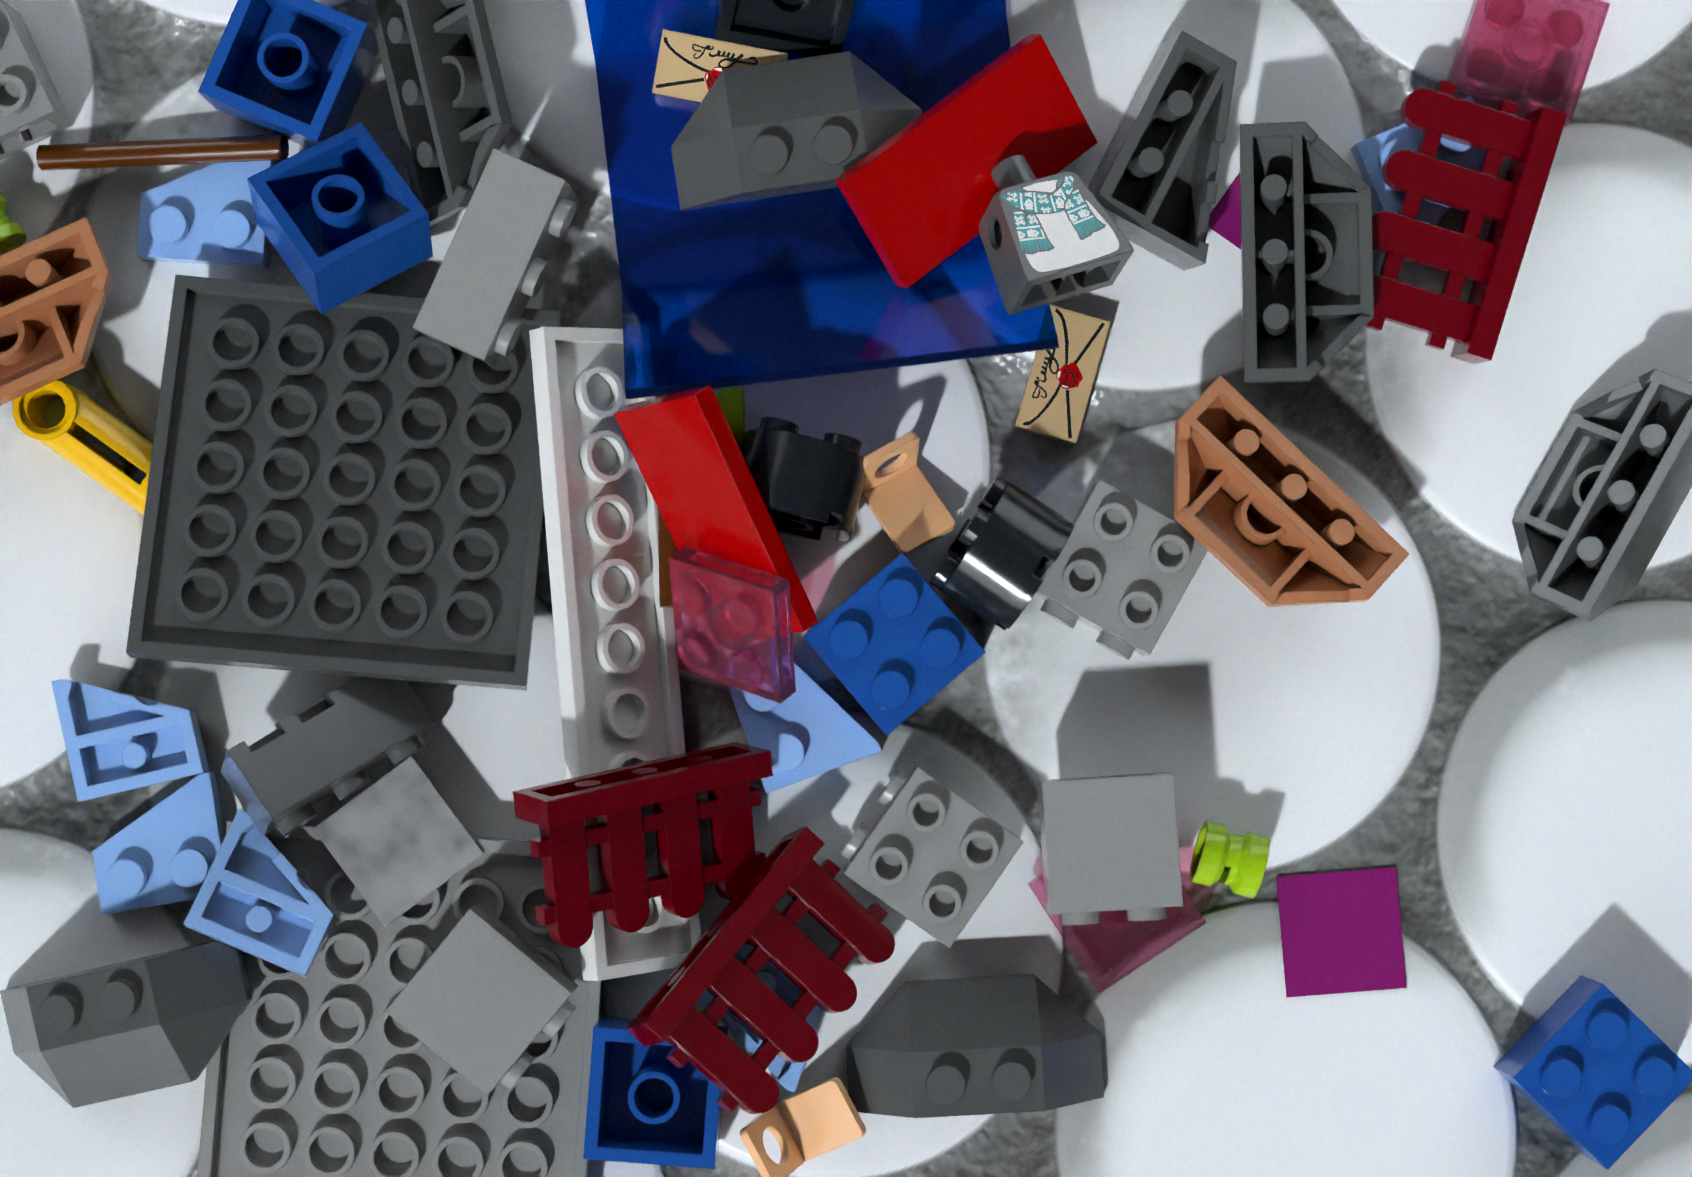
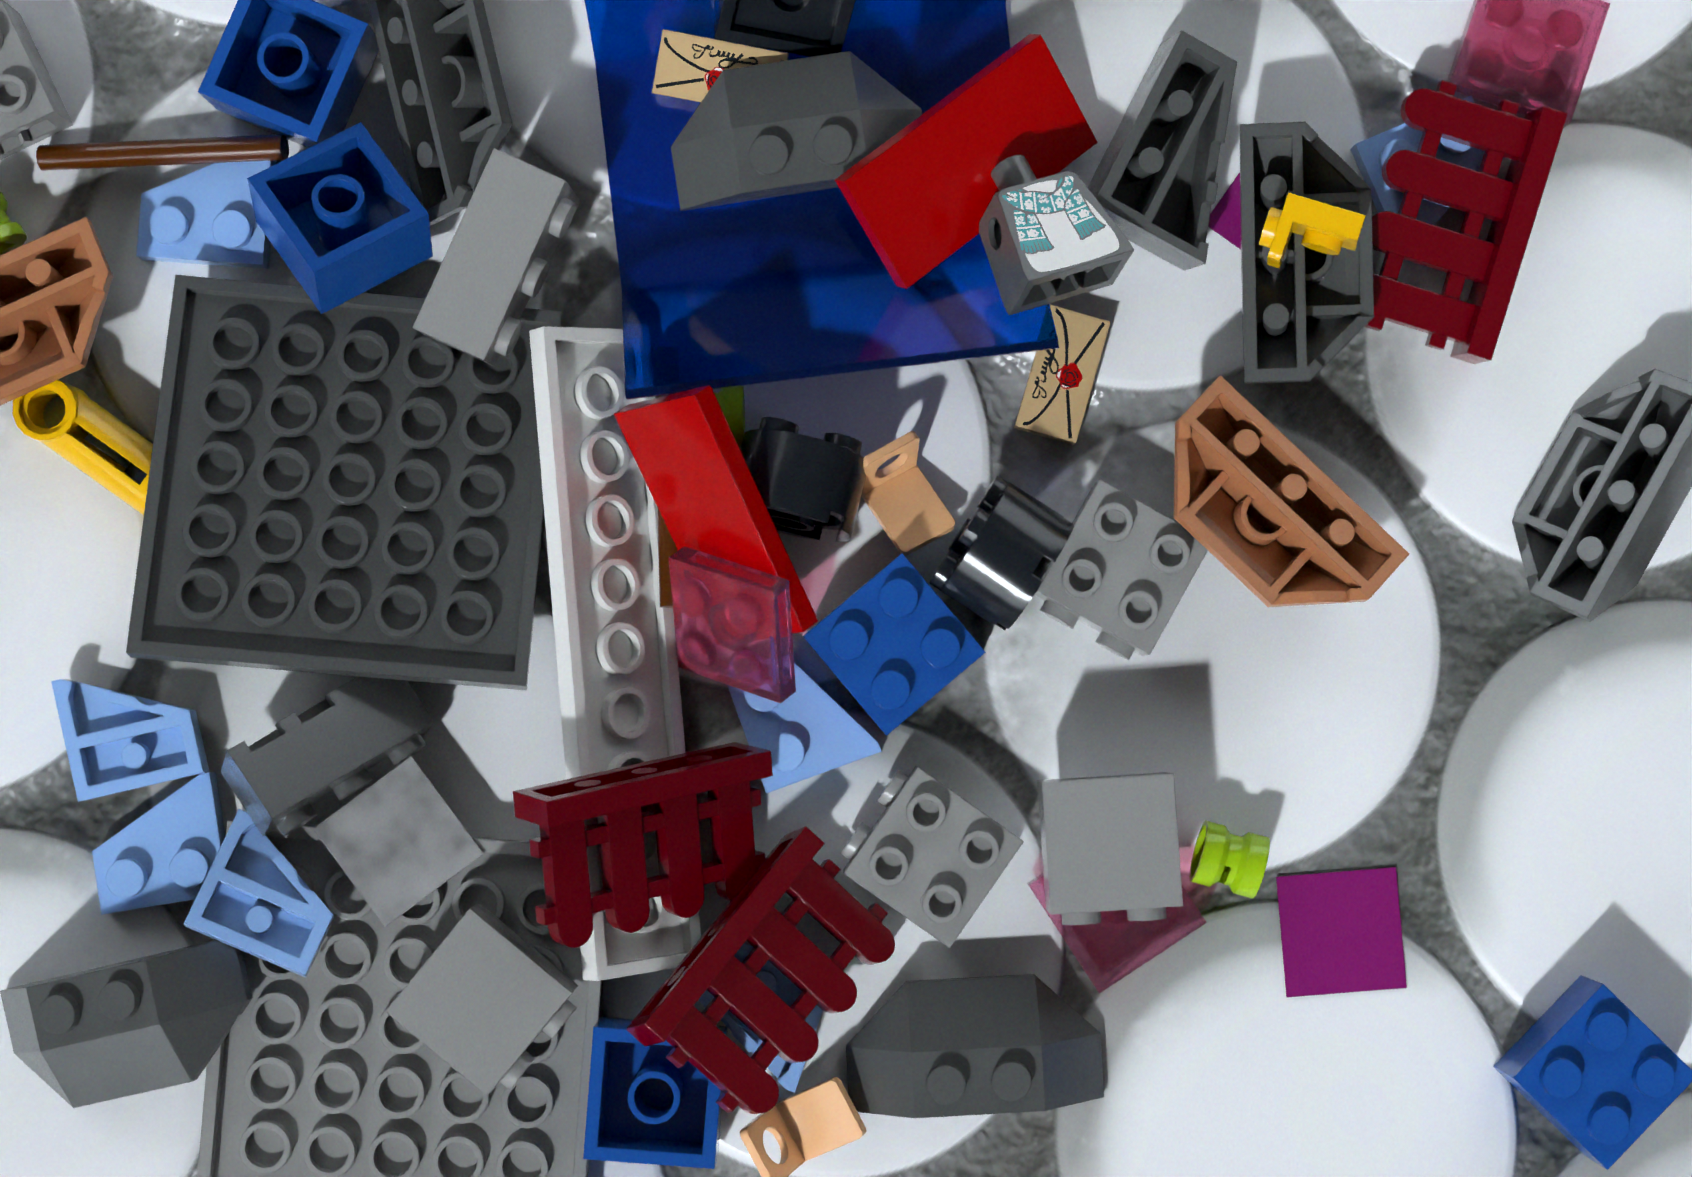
(1322, 226): none -> yellow bracket

